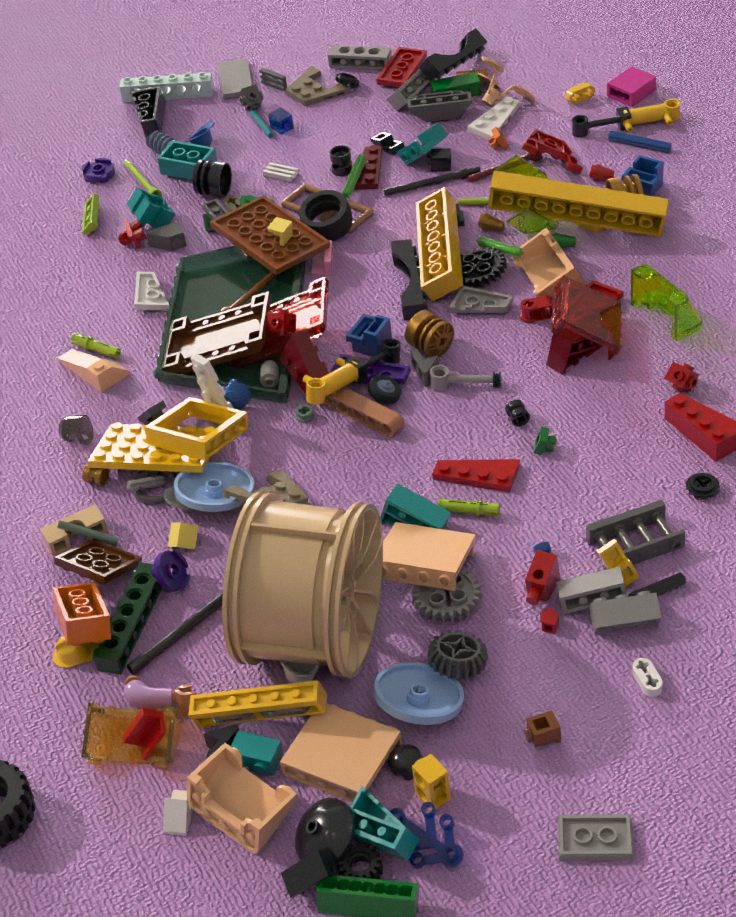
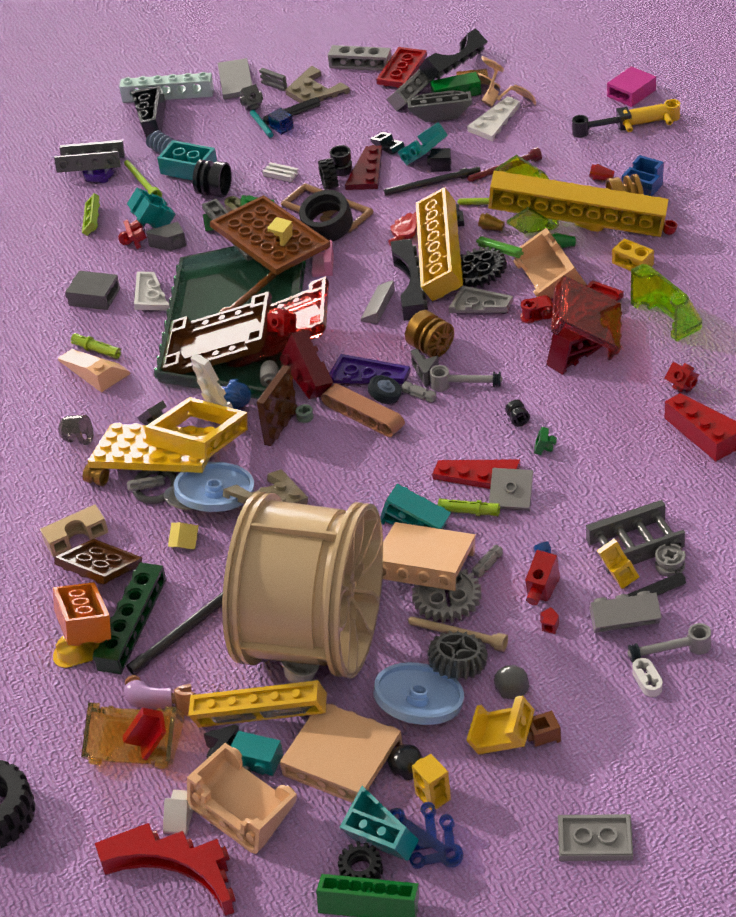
(87, 532): sand green bar -> none
(89, 156): none -> dark grey fence
(92, 290): none -> dark grey brick
(144, 849): none -> red arch
(161, 571): dark purple plate -> none
(202, 135): blue piece -> none
(277, 405): none -> reddish brown plate
(298, 108): none -> black axle
(309, 872): black hinge -> none
(325, 826): black dish -> none
(328, 173): none -> black tyre
(347, 79): black gear -> none
(350, 371): yellow piece -> none
(353, 176): bright green axle -> none
(369, 333): blue plate -> none
(378, 302): none -> light grey slope
(404, 227): none -> animal
(418, 391): none -> light grey axle
(487, 561): none -> light grey axle
(497, 139): orange tile -> none
(498, 641): none -> tan piece
(500, 728): none -> yellow panel
(511, 488): none -> light grey plate
(511, 681): none -> dark grey hair
(556, 147): red wing -> none
(580, 93): yellow beam -> none
(580, 591): light grey brick -> none
(631, 254): none -> yellow brick
(639, 141): blue axle -> none
(669, 227): none -> red hinge
(669, 560): none -> light grey wheel
(697, 640): none -> light grey piece
(702, 479): black gear -> none

